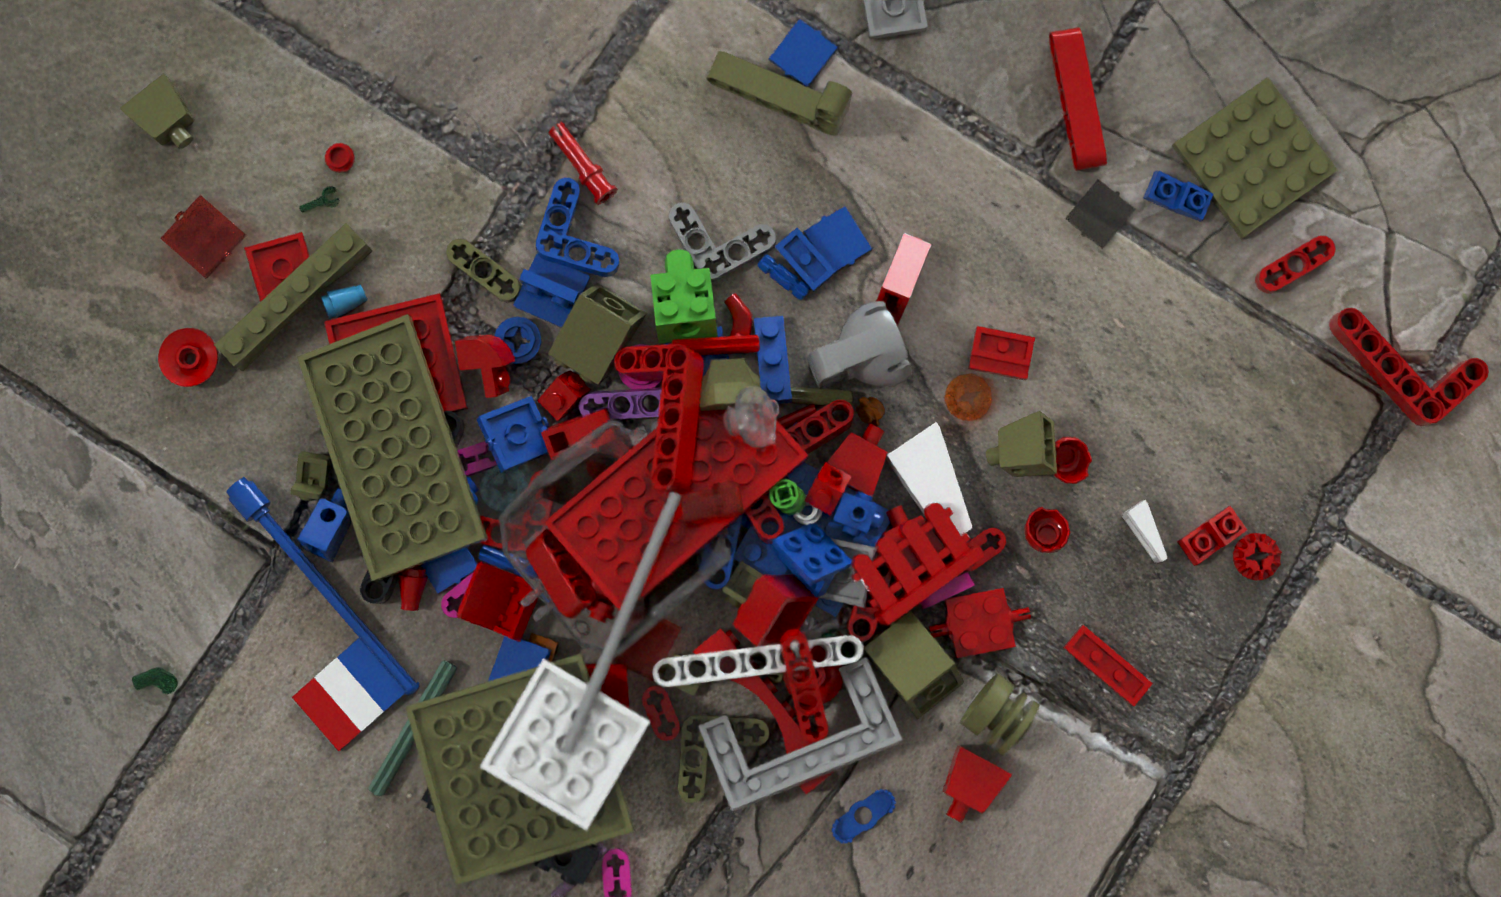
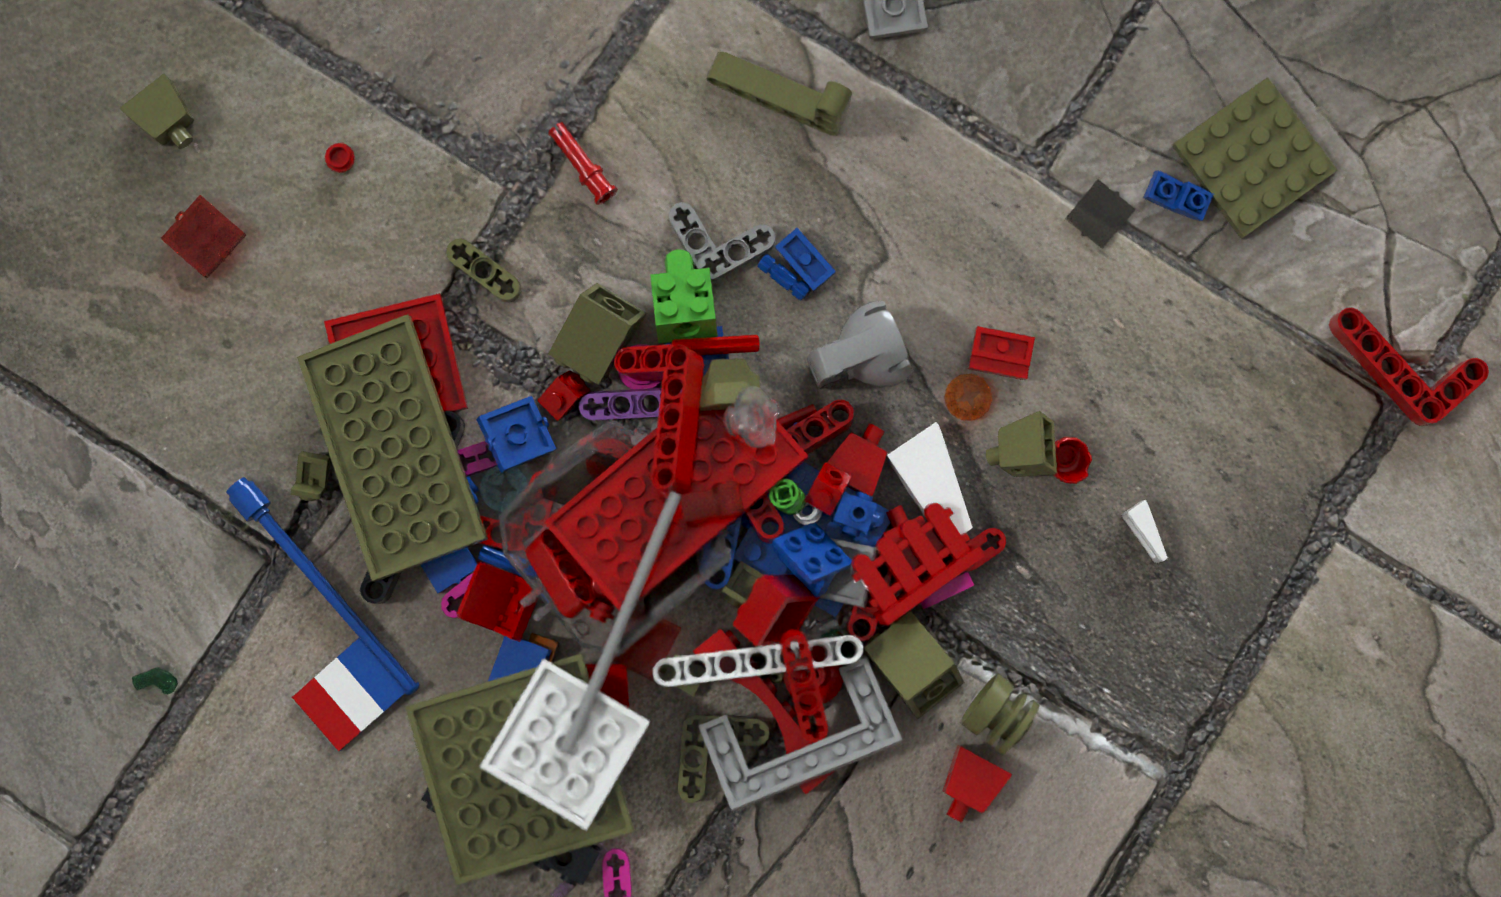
(174, 354): red dish -> none
(261, 325): olive arch -> none
(275, 261): red plate -> none
(321, 200): clear green hand -> none
(326, 537): blue torso -> none
(343, 300): dark azure cone -> none
(406, 739): sand green axle -> none
(411, 587): red cone -> none
(490, 356): red brick -> none
(529, 332): blue gear -> none
(550, 290): blue bracket -> none
(559, 235): blue beam -> none
(567, 433): red slope -> none
(668, 710): red beam -> none
(741, 316): red arm -> none
(773, 358): blue plate -> none
(803, 53): blue piece -> none
(819, 396): olive axle -> none
(838, 239): blue piece -> none
(847, 827): blue piece -> none
(870, 410): dark orange plate -> none
(903, 275): slope -> none
(979, 622): red plate -> none
(1046, 530): red hair -> none
(1077, 98): red beam -> none
(1107, 665): red plate -> none
(1212, 535): red slope -> none
(1251, 569): red gear -> none
(1307, 267): red beam -> none

